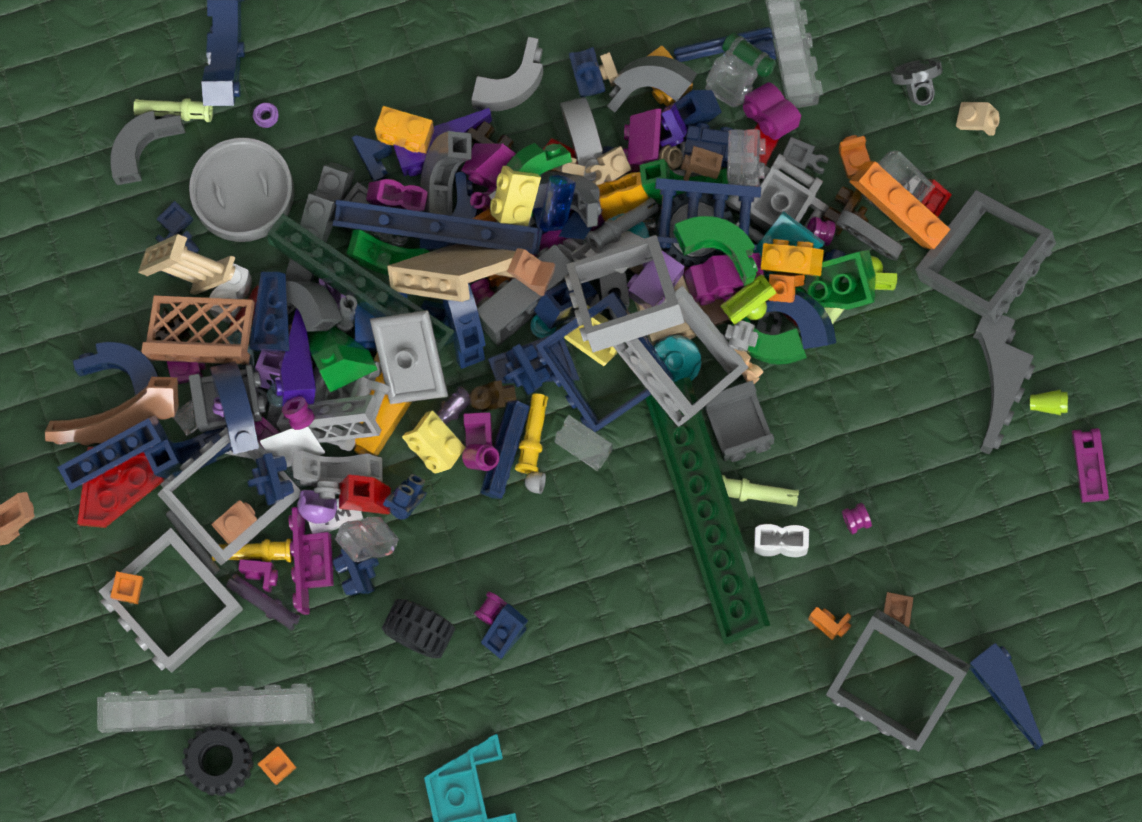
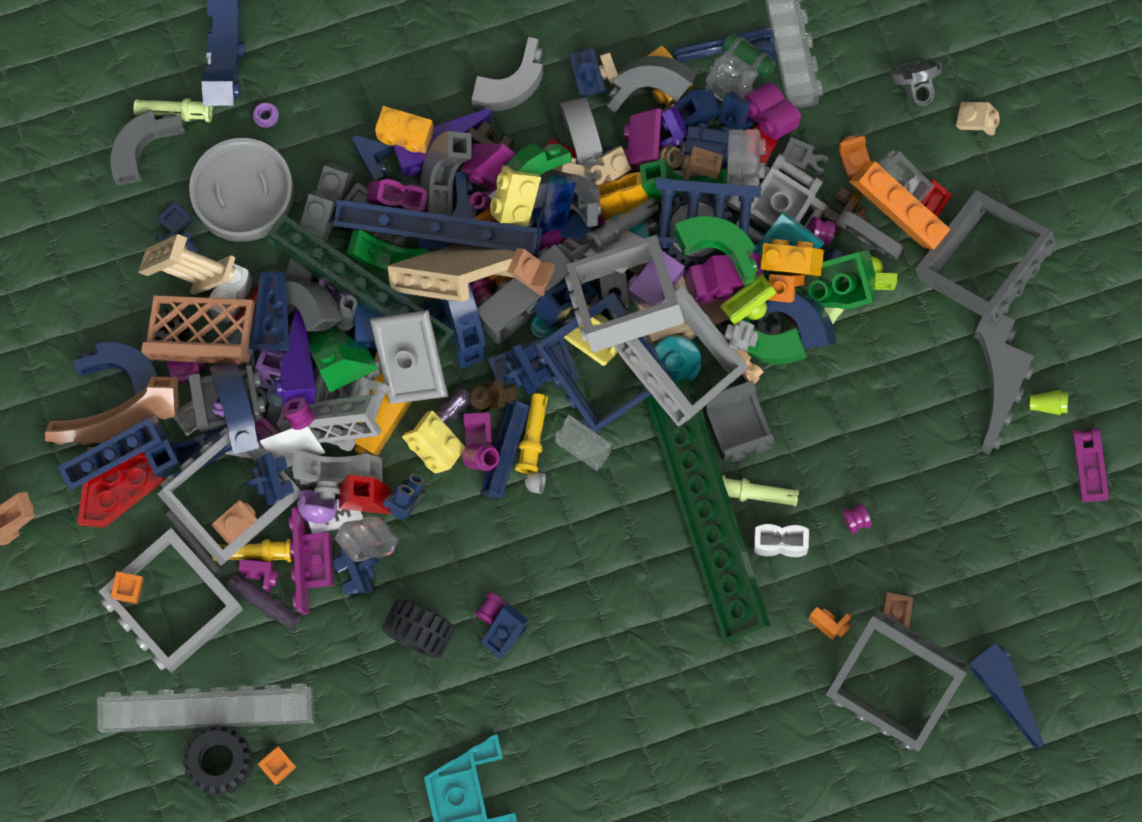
(735, 112): none -> dark blue bracket

